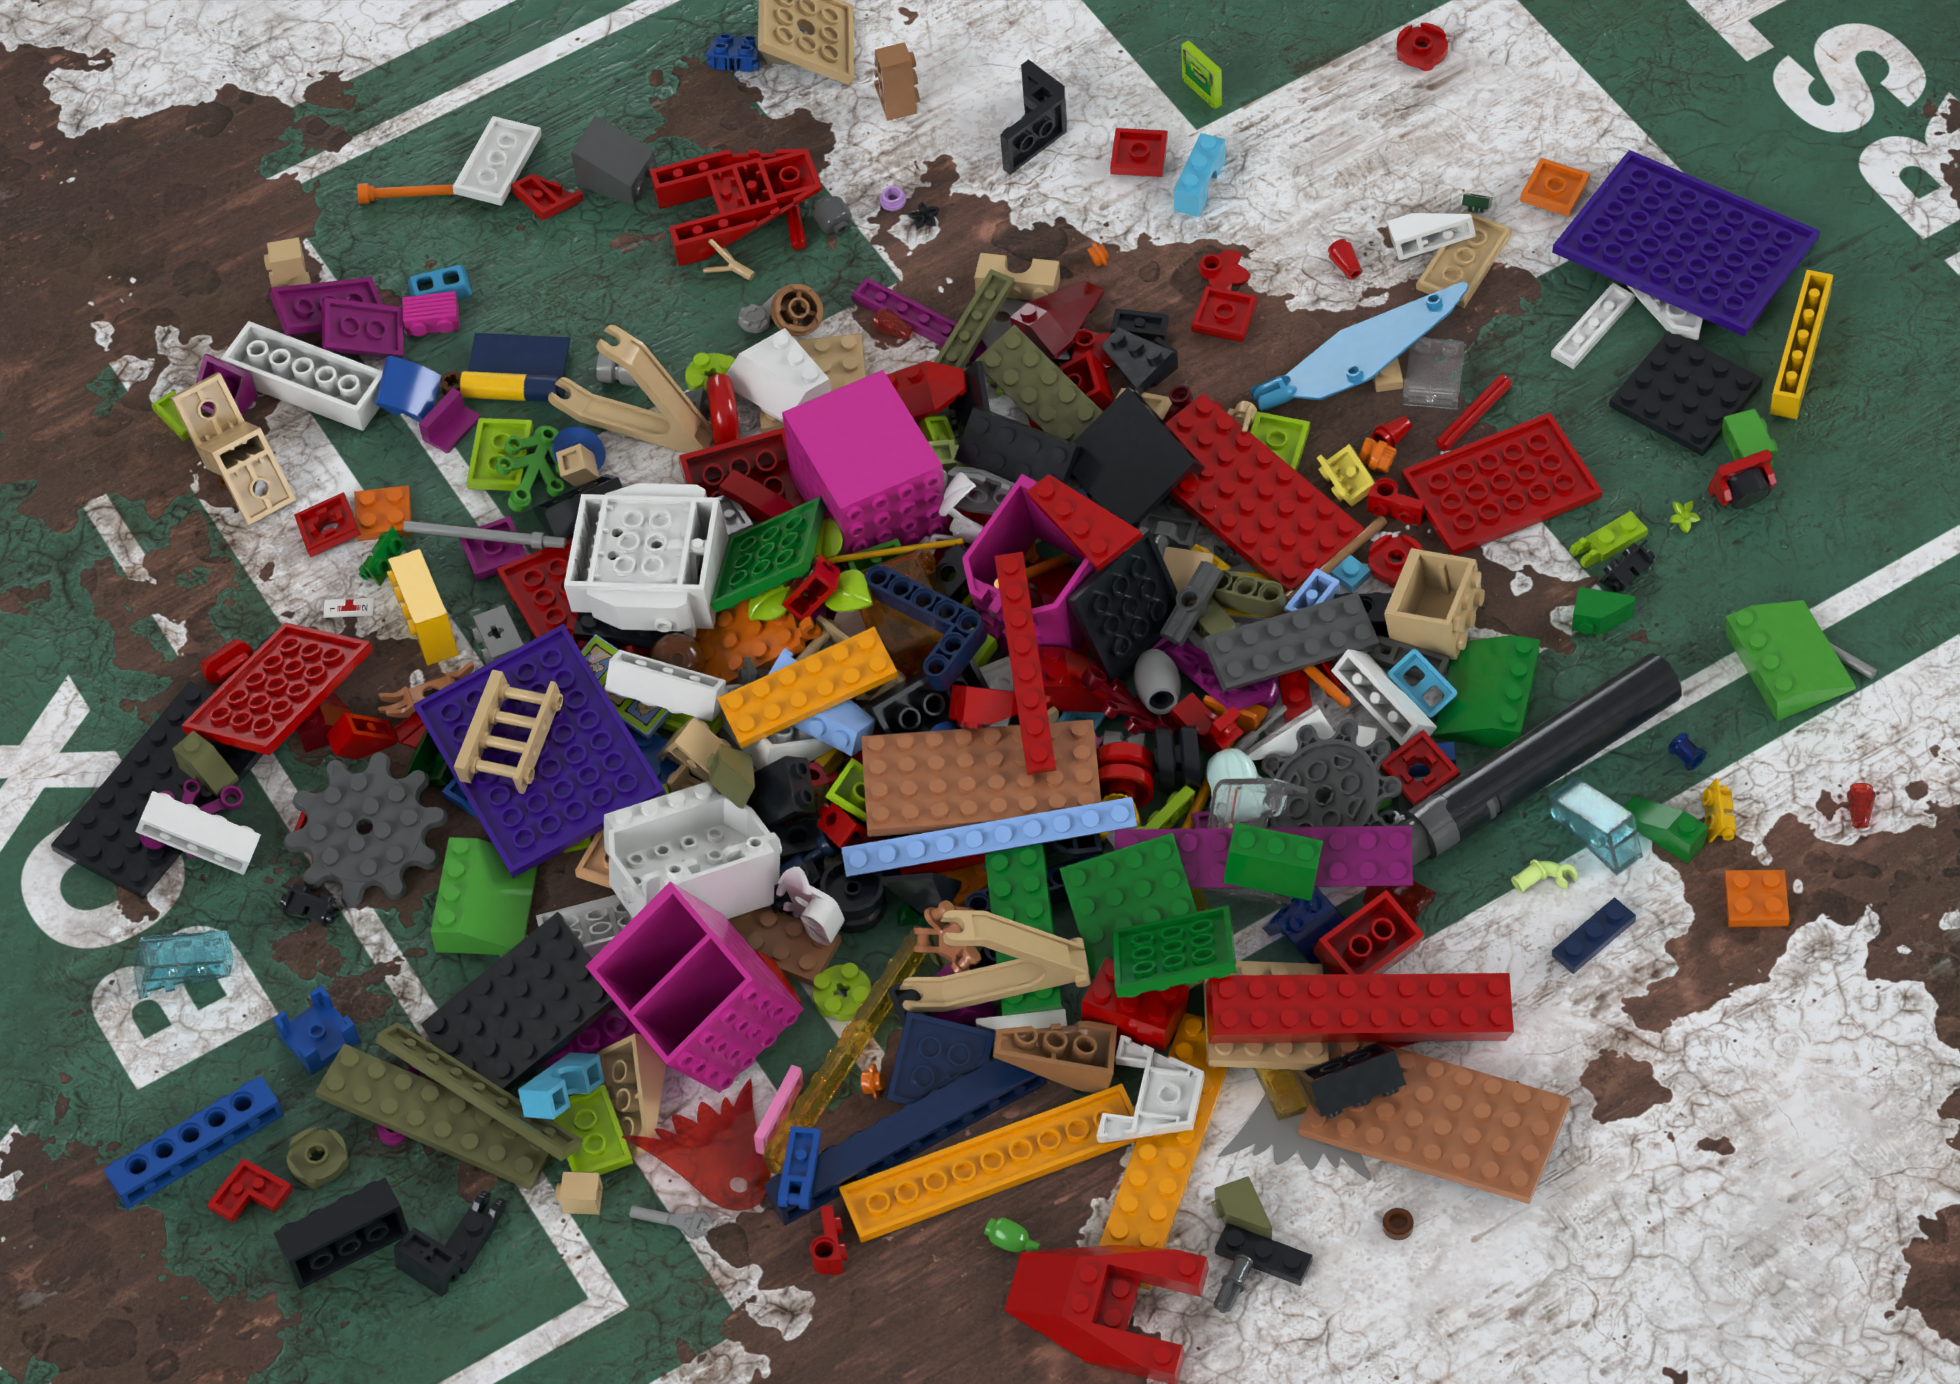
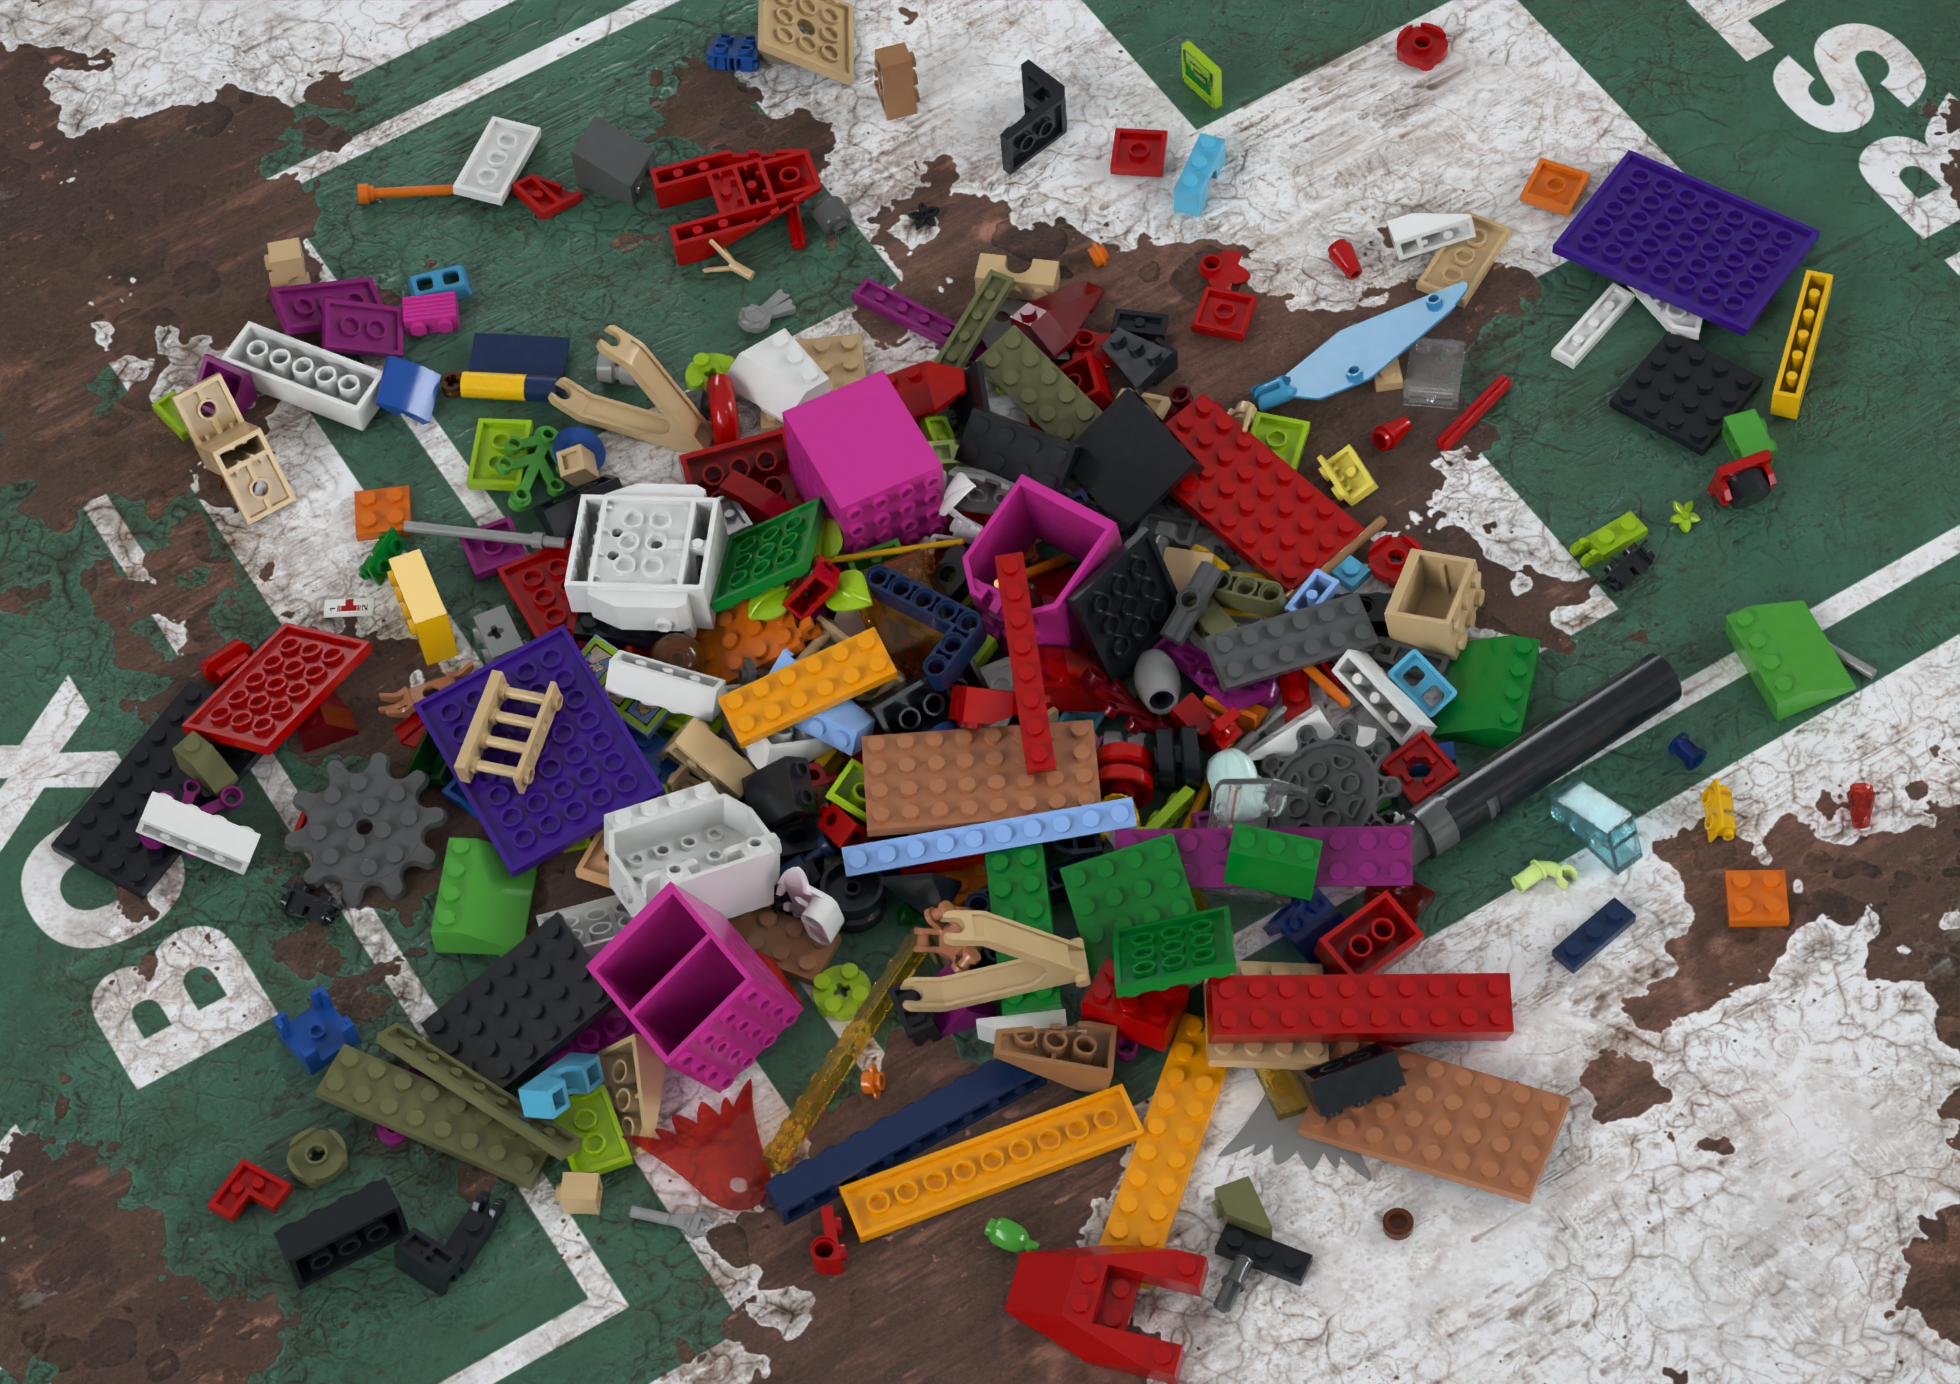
(181, 959): clear light blue wedge -> none
(187, 1155): blue brick -> none
(315, 518): red piece -> none
(360, 736): red slope -> none
(448, 422): magenta panel -> none
(732, 774): olive slope -> none
(779, 1108): bright pink tile -> none
(797, 309): medium nougat cone -> none
(799, 1166): blue plate -> none
(891, 324): clear red cone -> none
(892, 198): lavender plate -> none
(934, 1055): dark blue plate -> none
(1084, 523): red wing -> none
(1165, 1099): white wing -> none
(1377, 455): orange piece -> none
(1385, 501): red plate -> none
(1476, 202): dark green plate -> none
(1501, 484): red plate -> none
(1601, 610): green slope -> none
(1669, 827): green slope -> none

